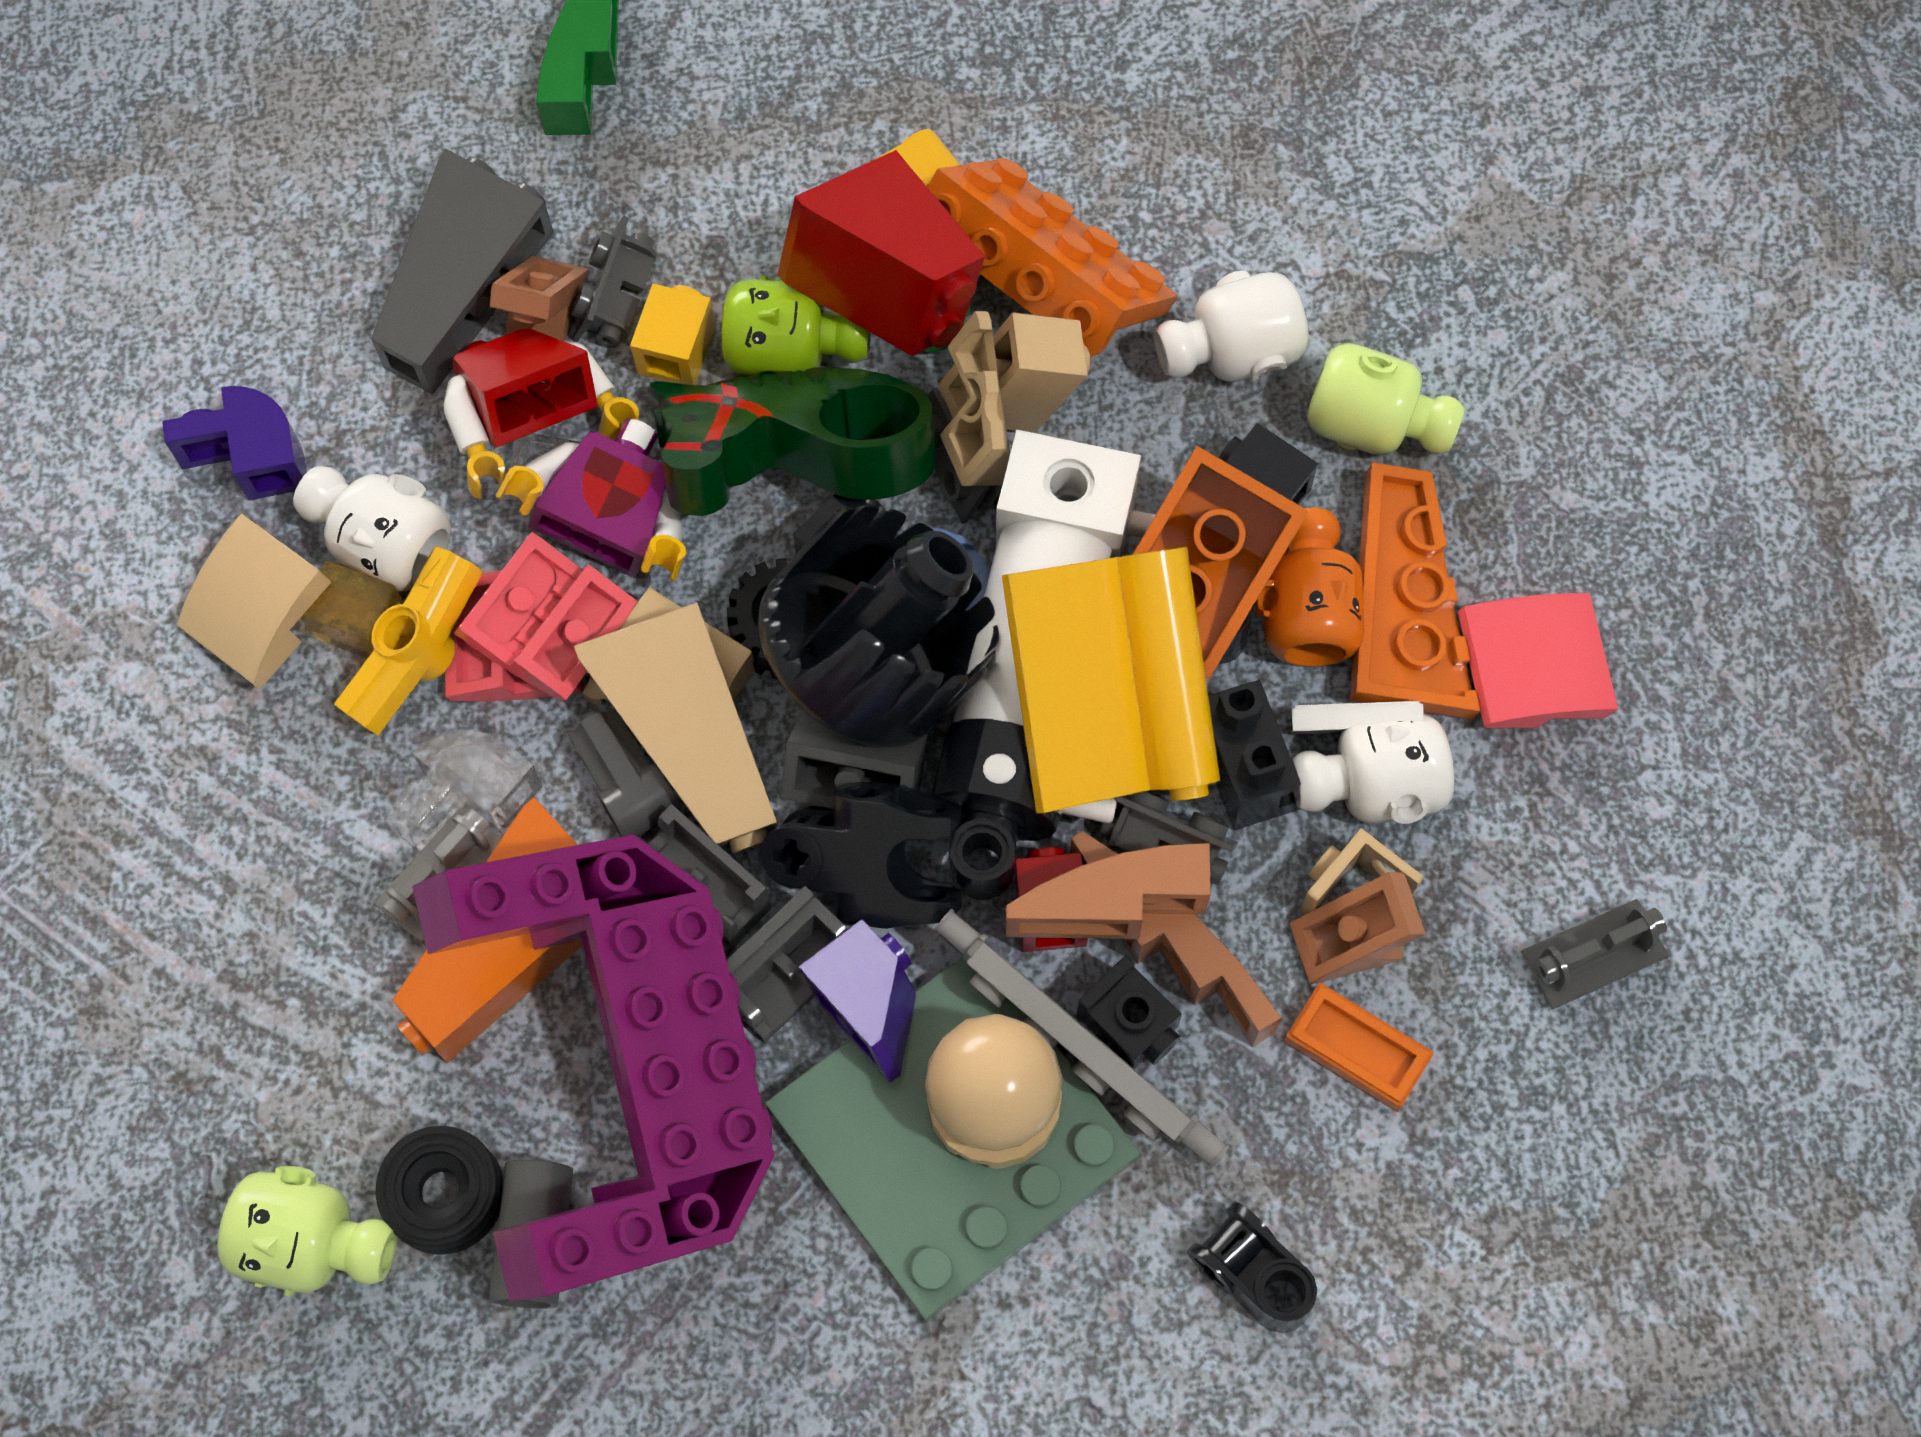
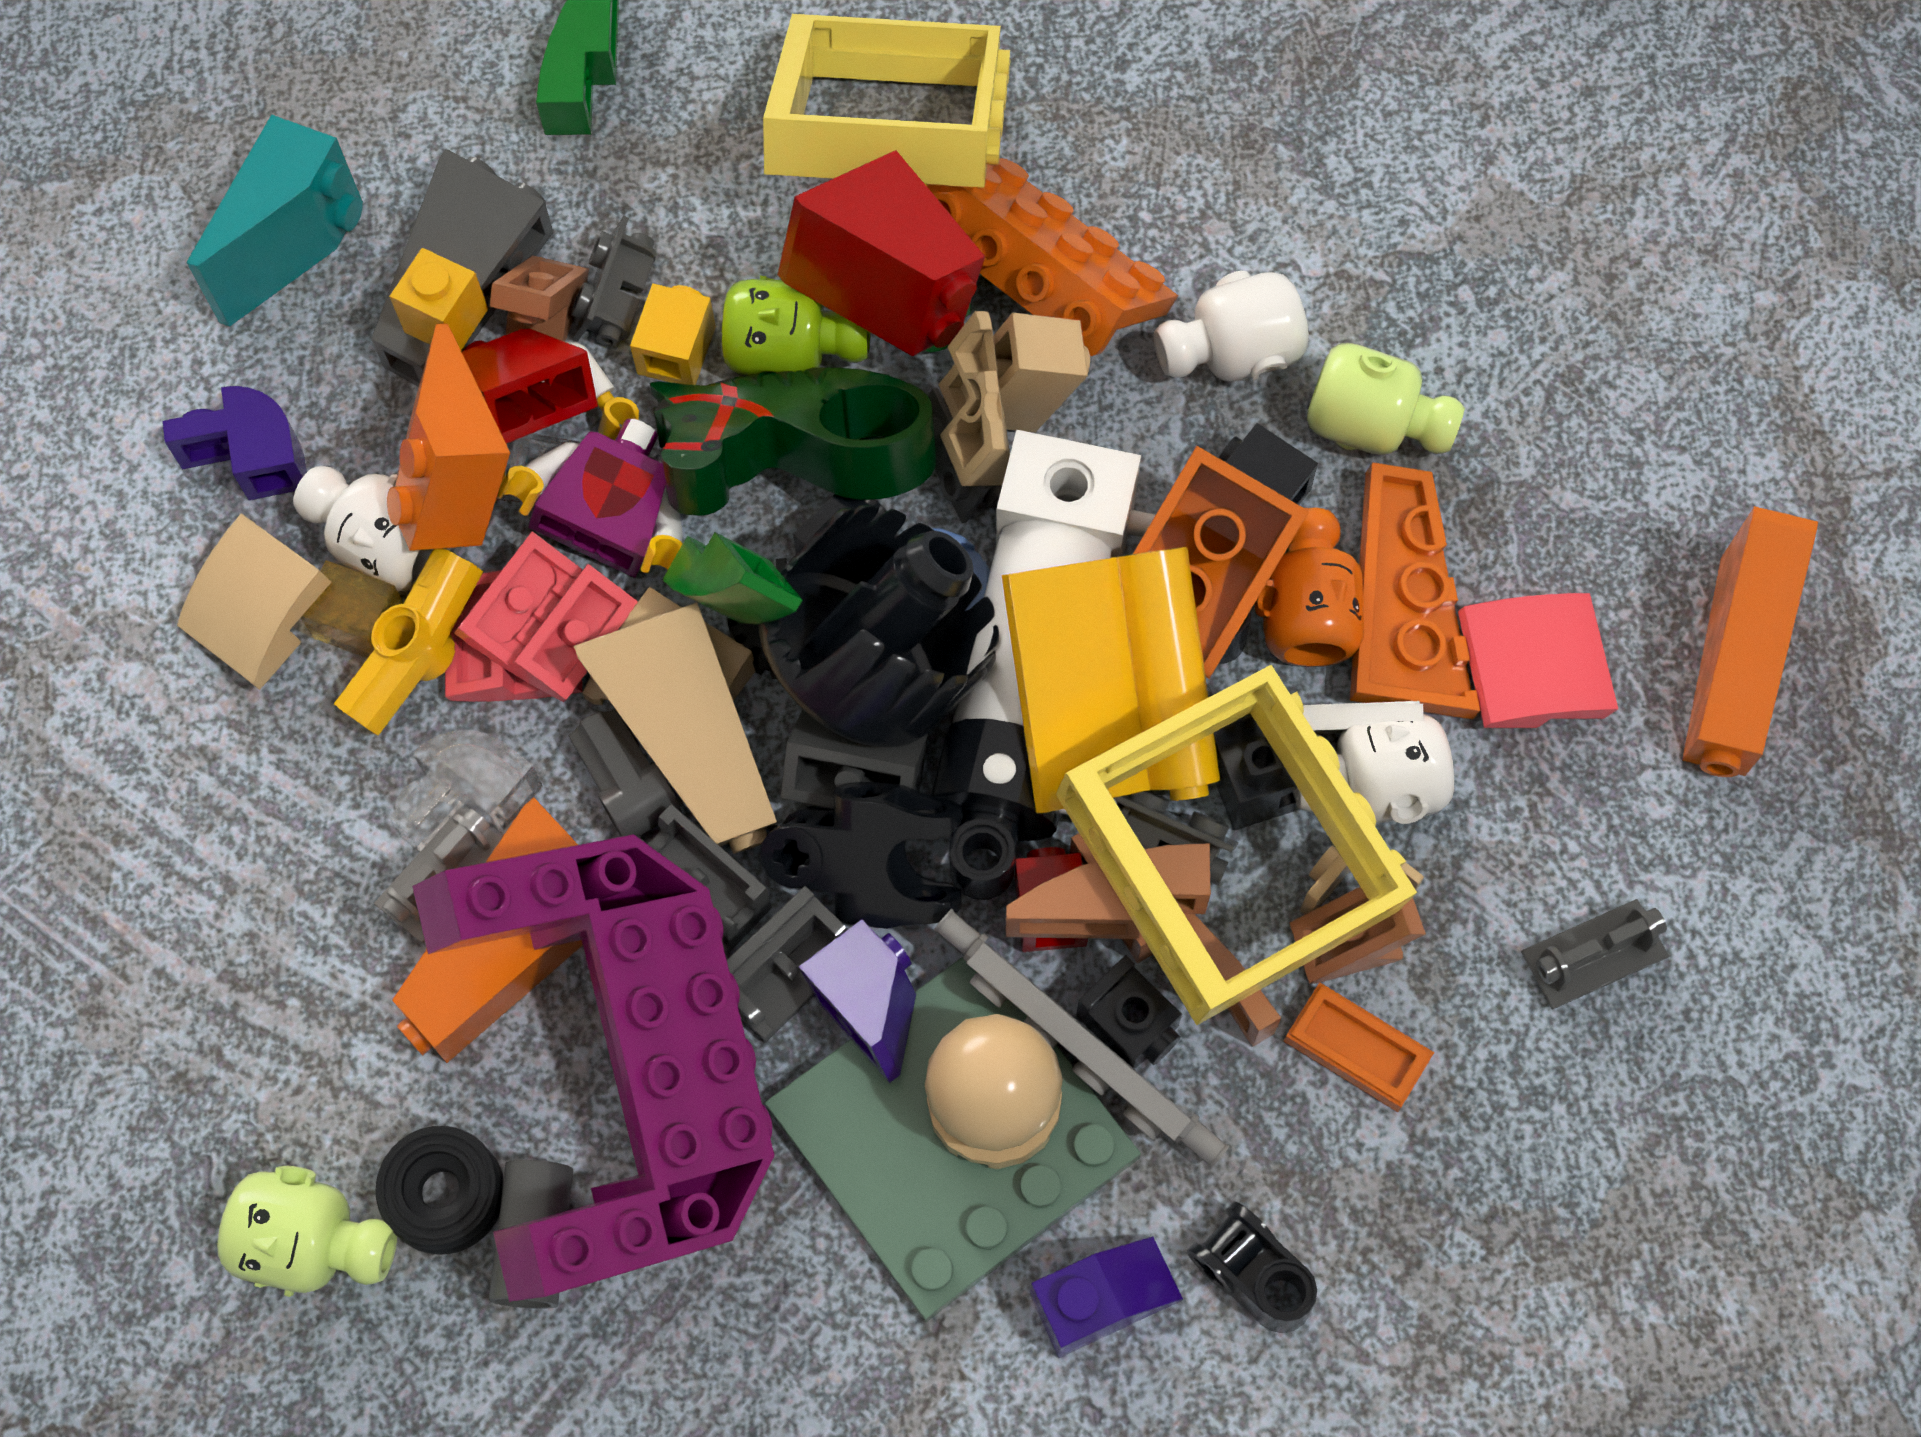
(275, 219): none -> teal slope
(438, 293): none -> yellow brick
(449, 456): none -> orange slope
(731, 581): none -> green slope
(886, 52): none -> light yellow window
(1103, 1294): none -> dark purple slope
(1145, 895): none -> light yellow window
(1748, 641): none -> orange slope

